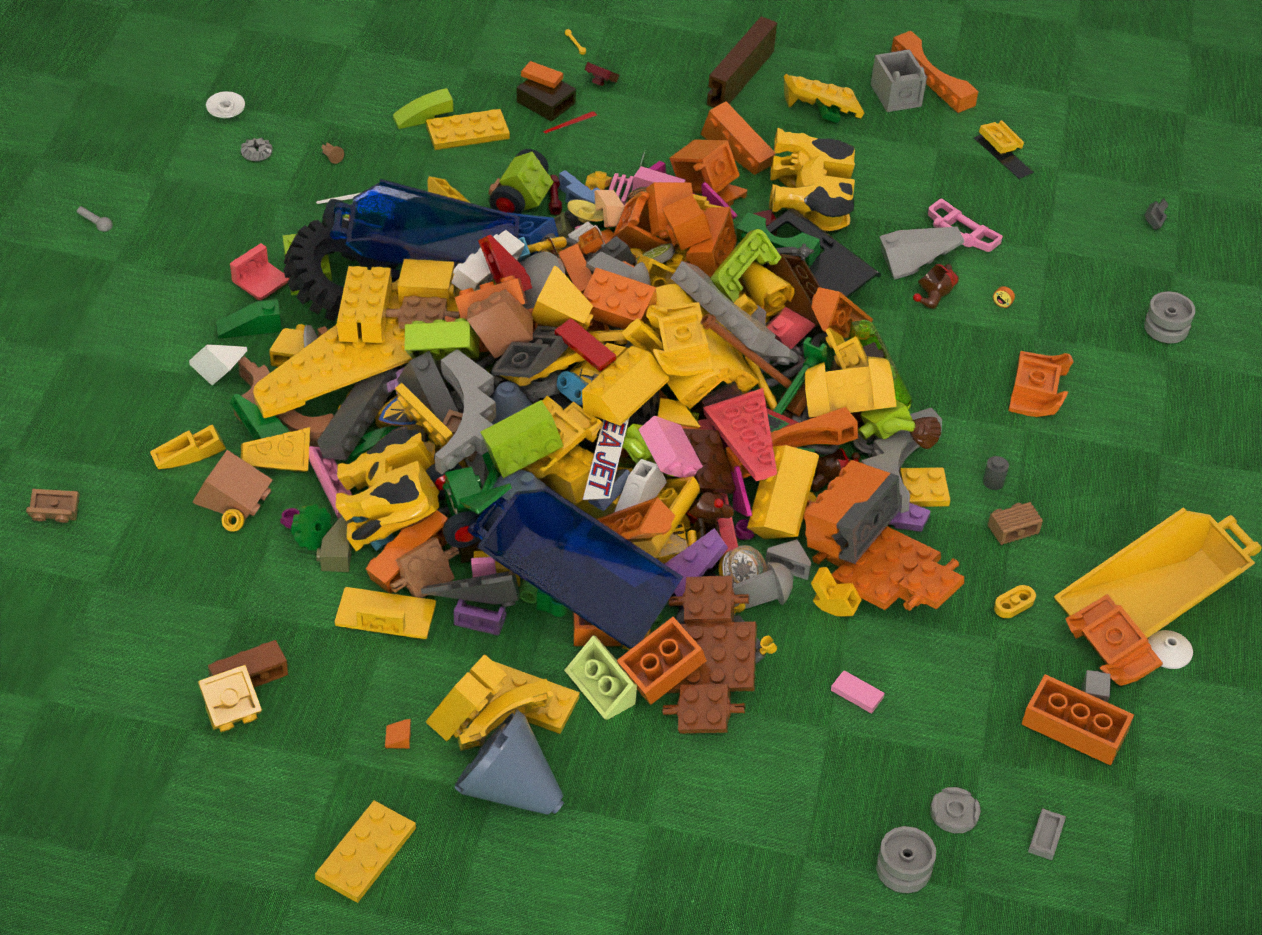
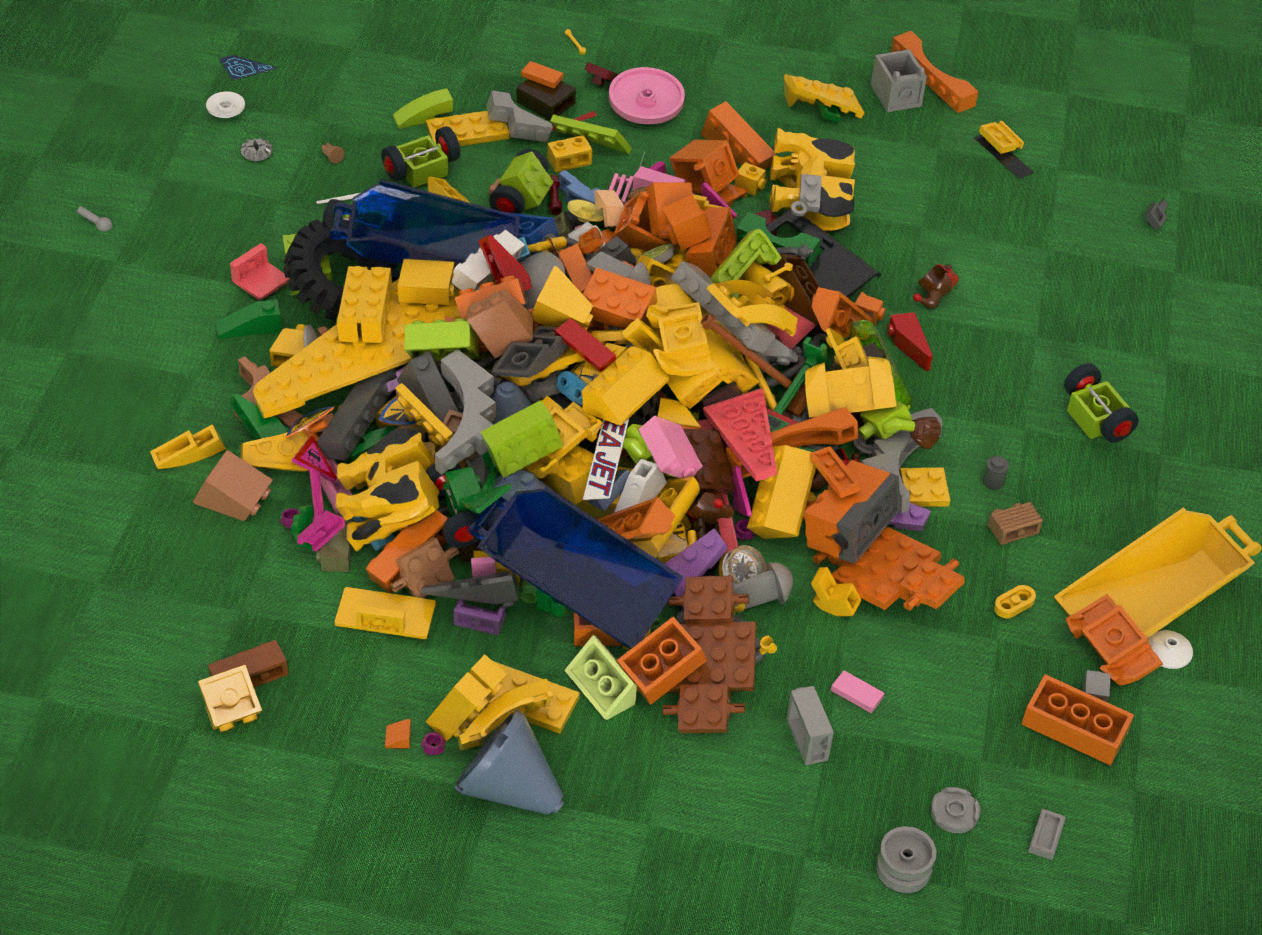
(53, 505): medium nougat bracket -> none
(216, 360): white slope -> none
(226, 520): yellow plate -> none
(240, 67): none -> dark blue sticker
(306, 423): none -> shield
(325, 523): none -> dark pink piece
(365, 851): yellow plate -> none
(421, 309): medium nougat plate -> none
(422, 157): none -> brick
(433, 739): none -> magenta plate
(520, 122): none -> light grey arch
(569, 153): none -> yellow brick
(598, 180): yellow bracket -> none
(601, 135): none -> lime wing
(646, 95): none -> bright pink dish
(742, 62): reddish brown brick -> none
(751, 178): none -> yellow brick
(762, 312): none -> yellow wedge
(767, 277): none -> yellow hinge
(792, 556): light grey slope -> none
(809, 195): none -> light grey hinge
(809, 725): none -> light grey window
(835, 472): none -> orange plate
(871, 306): none -> orange window
(910, 338): none -> red slope
(912, 248): light grey wedge -> none
(970, 240): bright pink bar -> none
(1004, 297): tile -> none
(1038, 383): orange piece -> none
(1098, 406): none -> brick
(1169, 317): light grey wheel -> none

